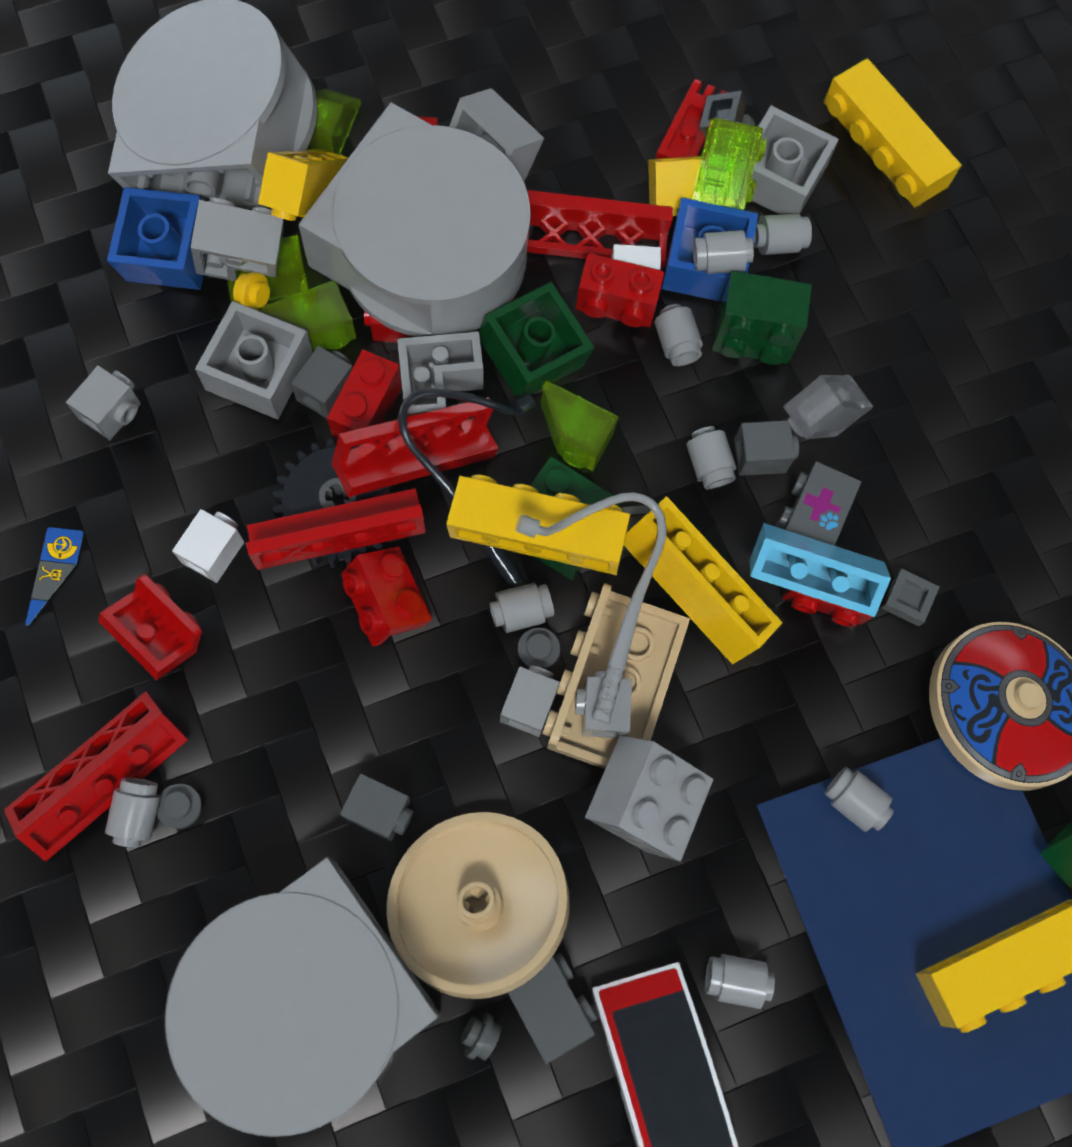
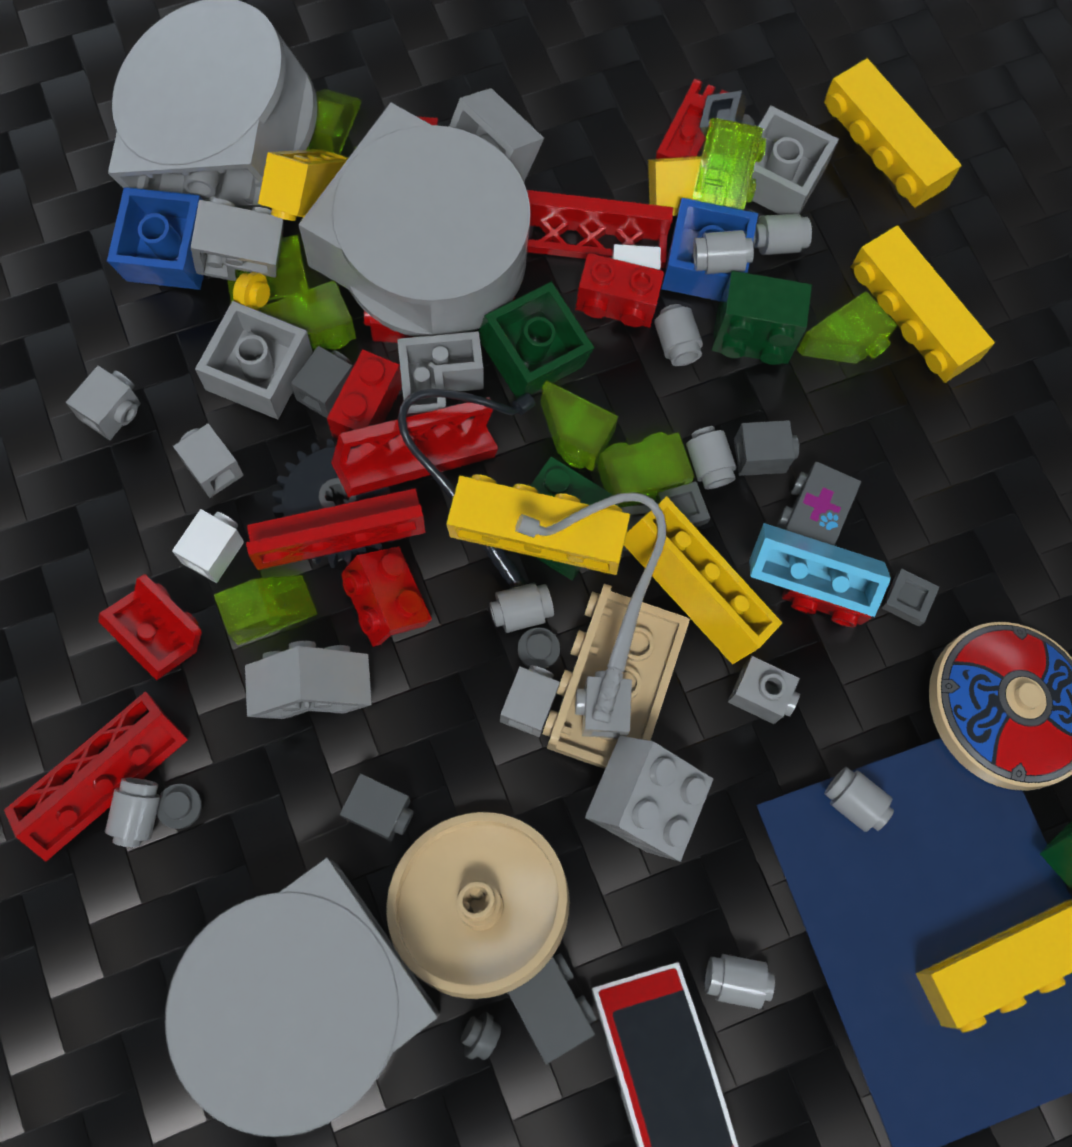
(56, 562): sticker -> none
(208, 459): none -> light grey brick
(264, 606): none -> clear neon green slope
(307, 681): none -> light grey brick
(645, 467): none -> clear neon green brick
(689, 502): none -> dark grey plate
(765, 691): none -> light grey brick
(827, 407): clear brick -> none
(850, 333): none -> clear neon green slope
(921, 304): none -> yellow brick

